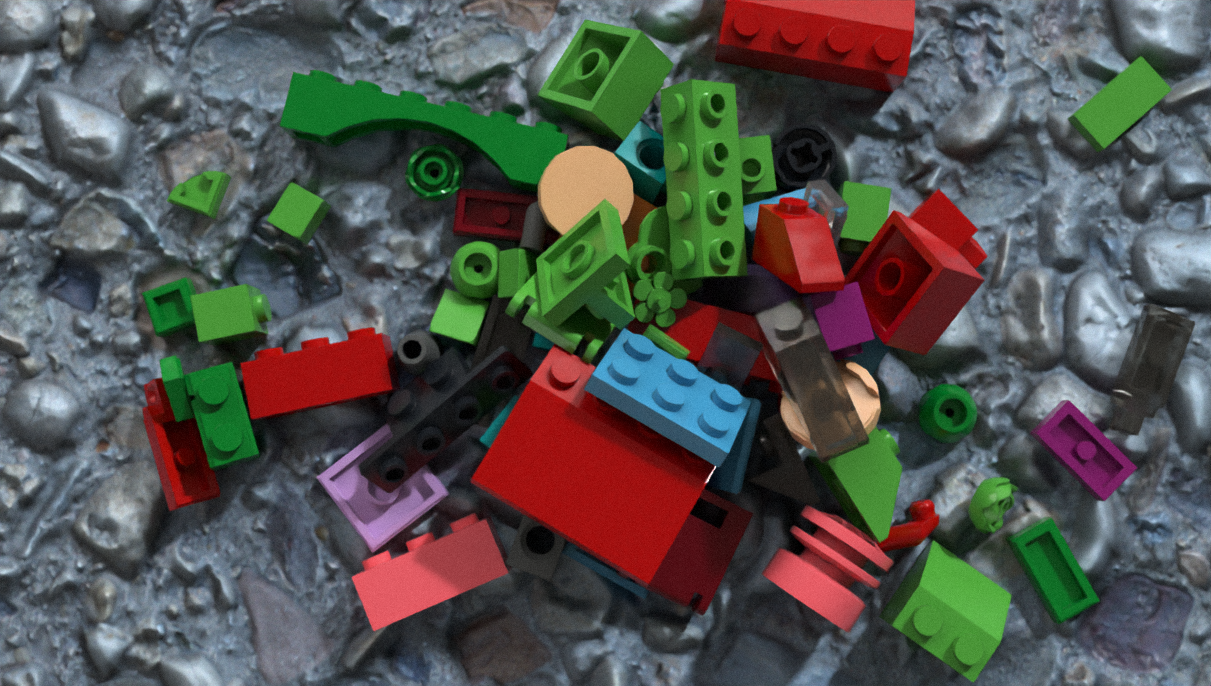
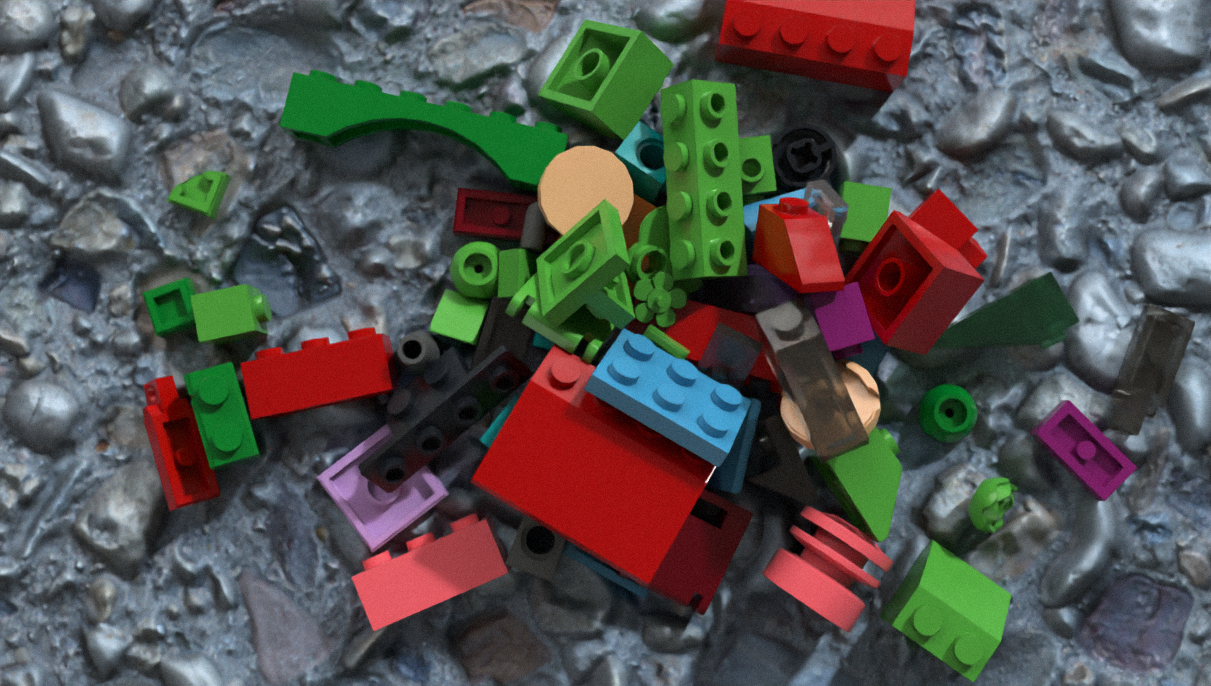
(176, 388): green tile -> none
(299, 213): bright green slope -> none
(432, 158): green plate -> none
(916, 530): red arm -> none
(1020, 318): none -> clear green slope
(1052, 570): green tile -> none
(1119, 104): bright green tile -> none

